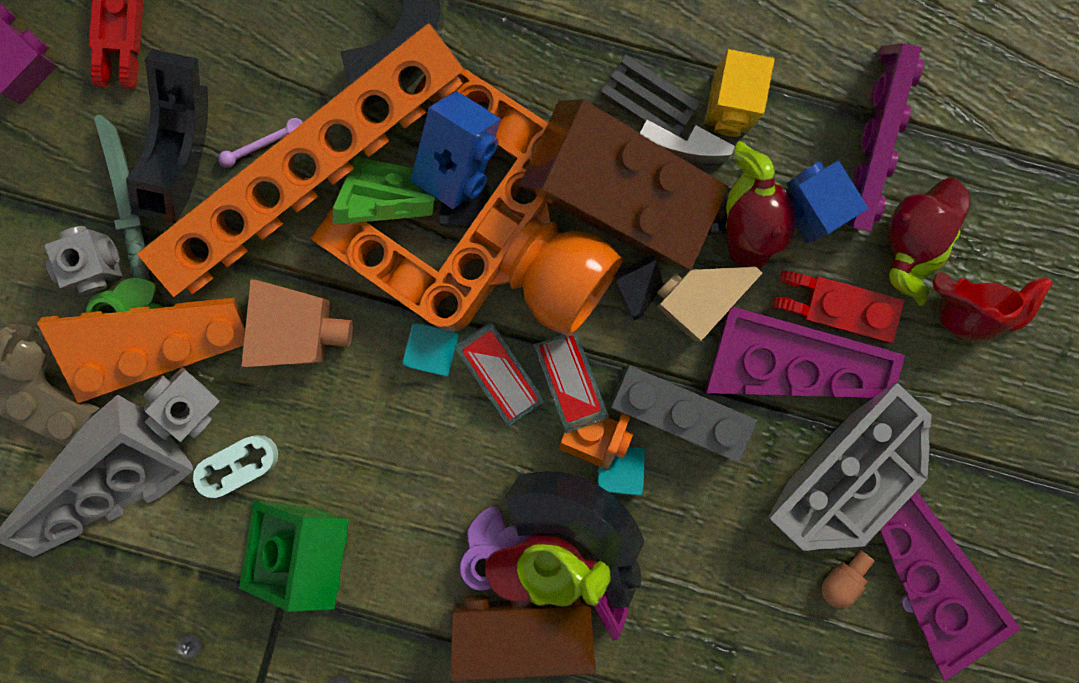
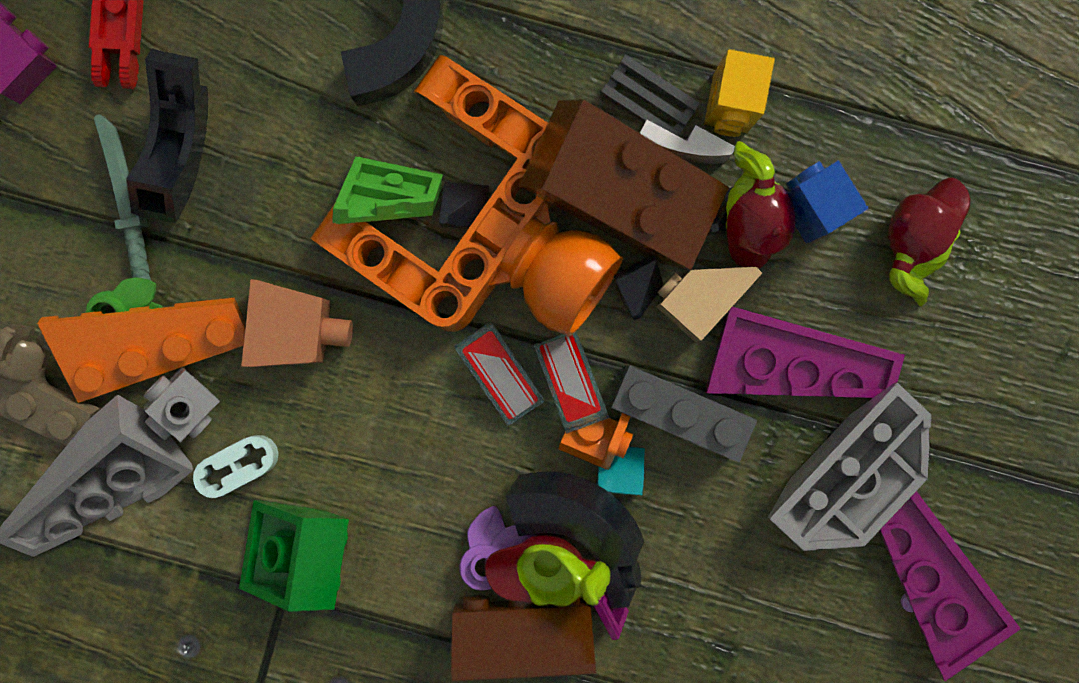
(93, 267): light grey brick -> none
(170, 254): orange brick -> none
(228, 158): lavender hinge -> none
(430, 349): teal slope -> none
(455, 149): blue brick -> none
(843, 307): red hinge -> none
(846, 581): nougat cylinder -> none
(880, 133): magenta wing -> none
(986, 309): hair -> none

